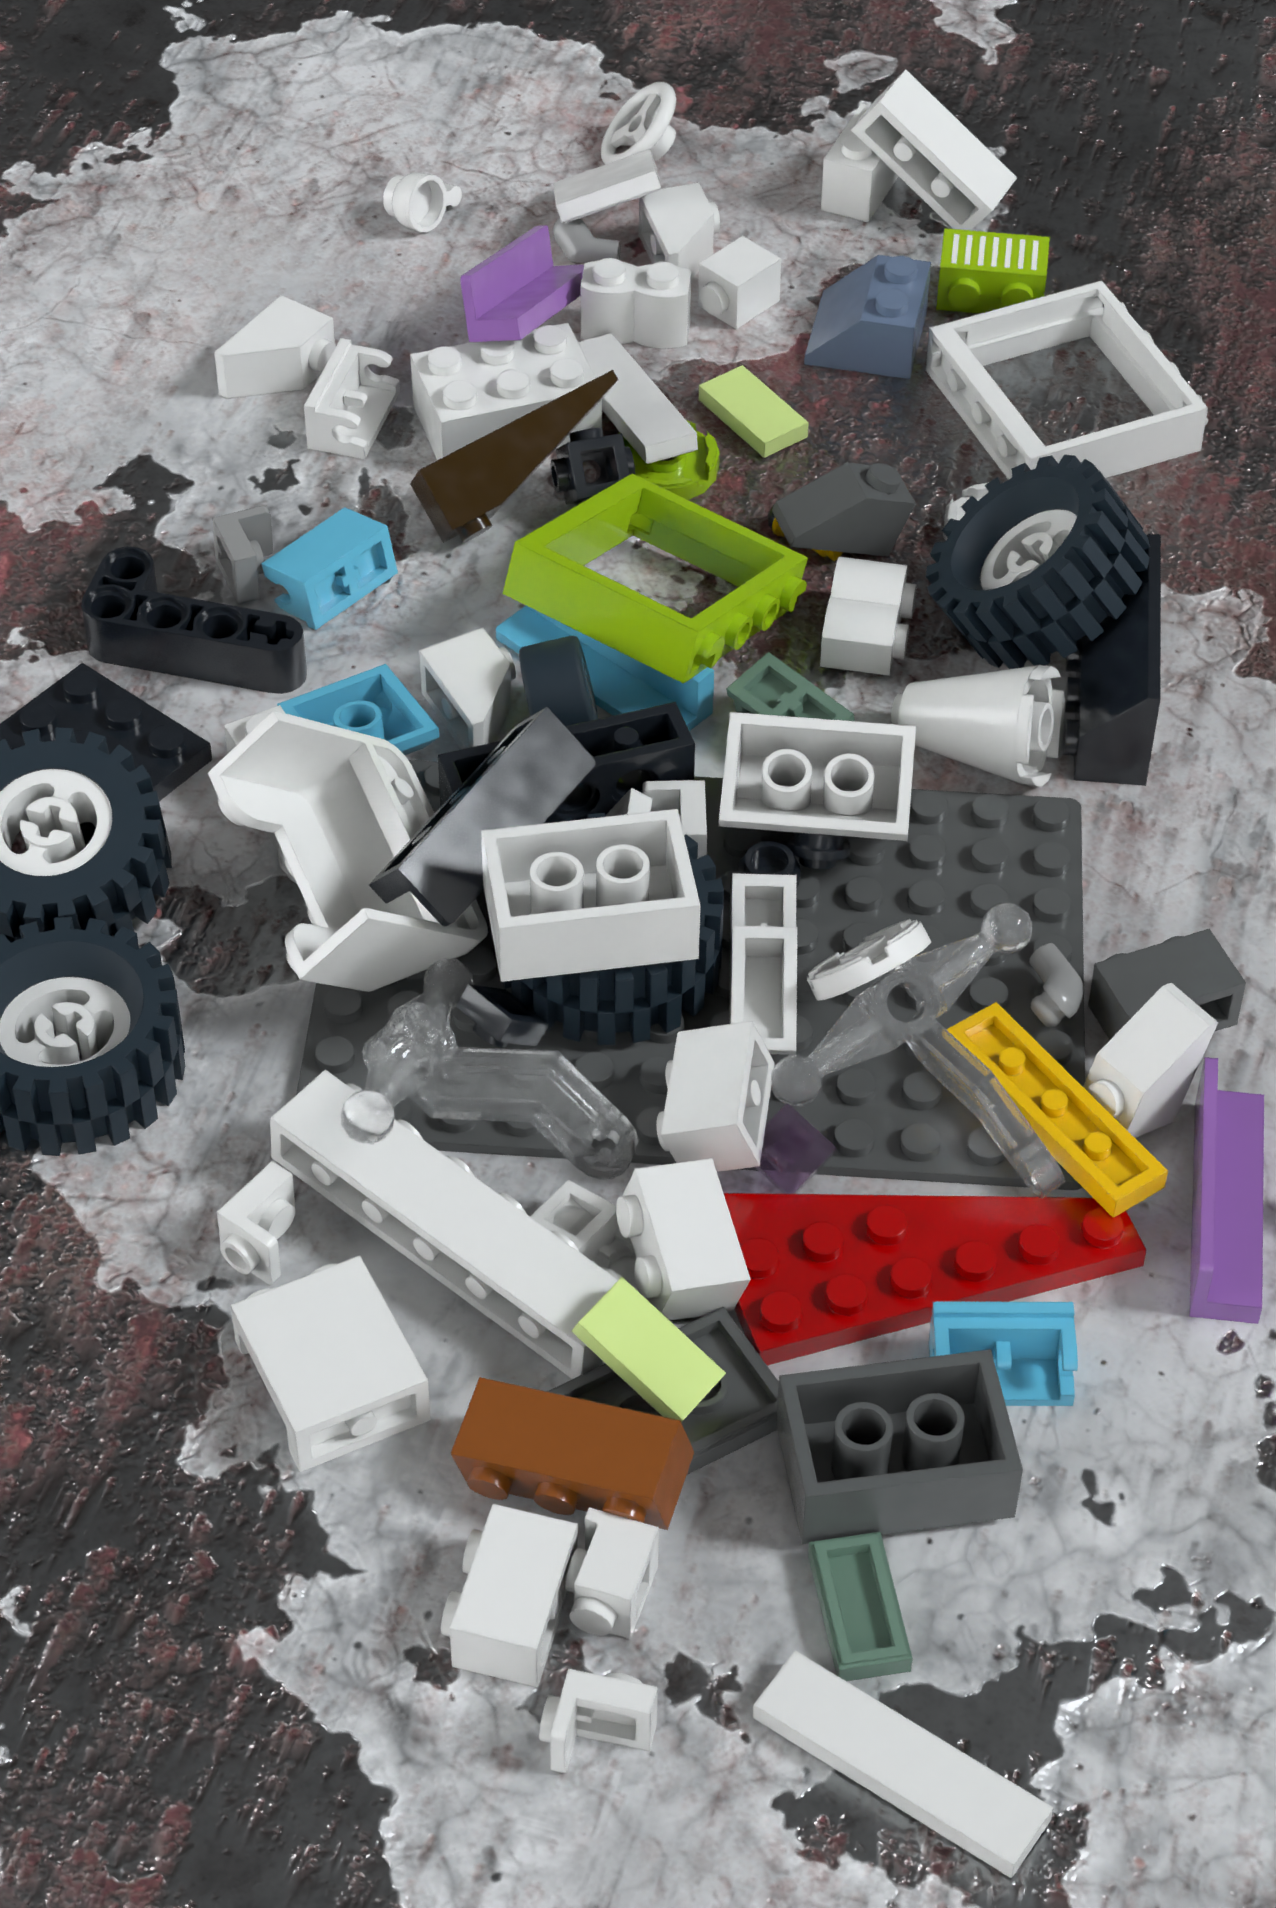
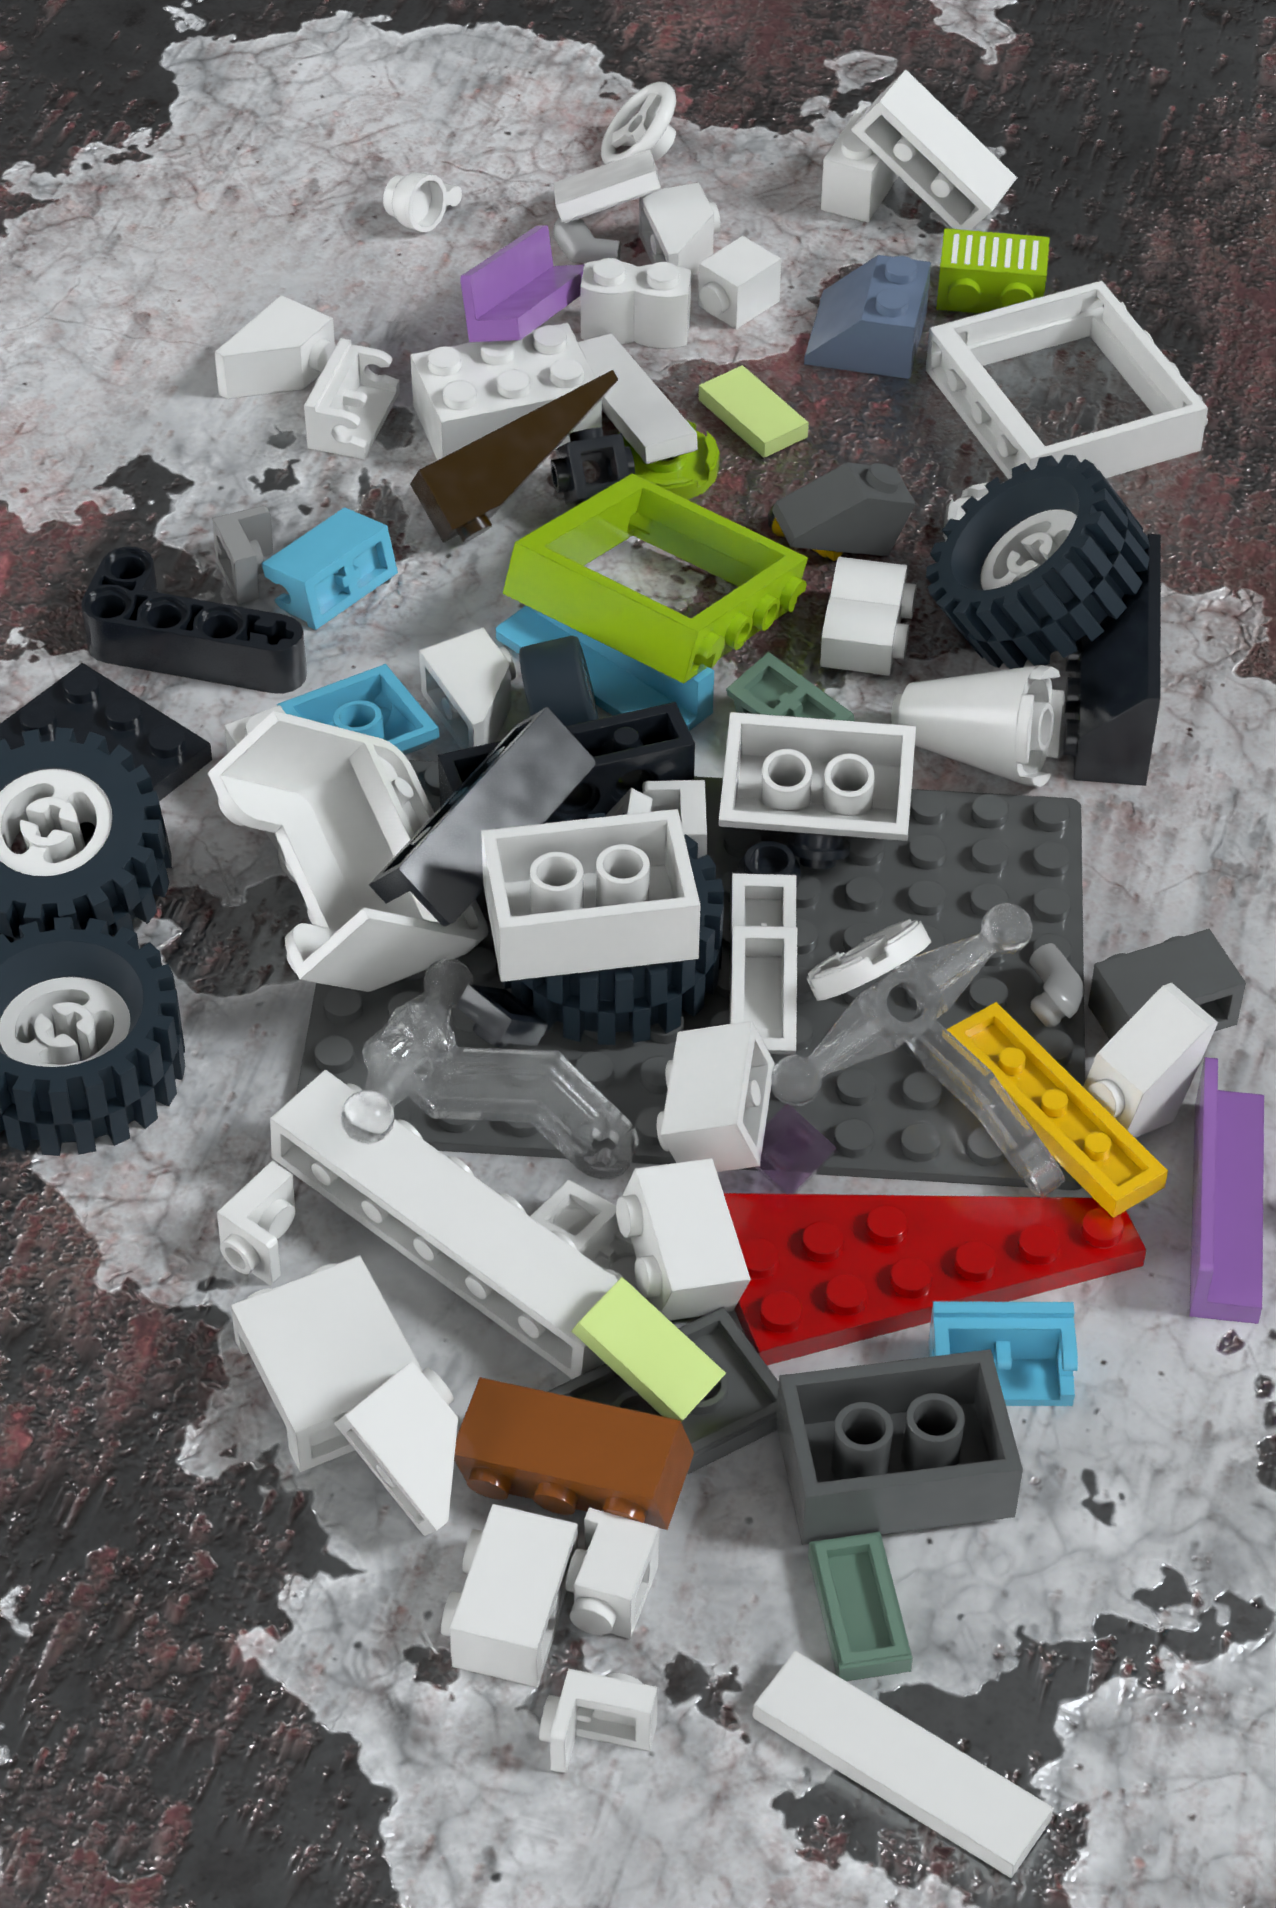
(409, 1442): none -> white slope

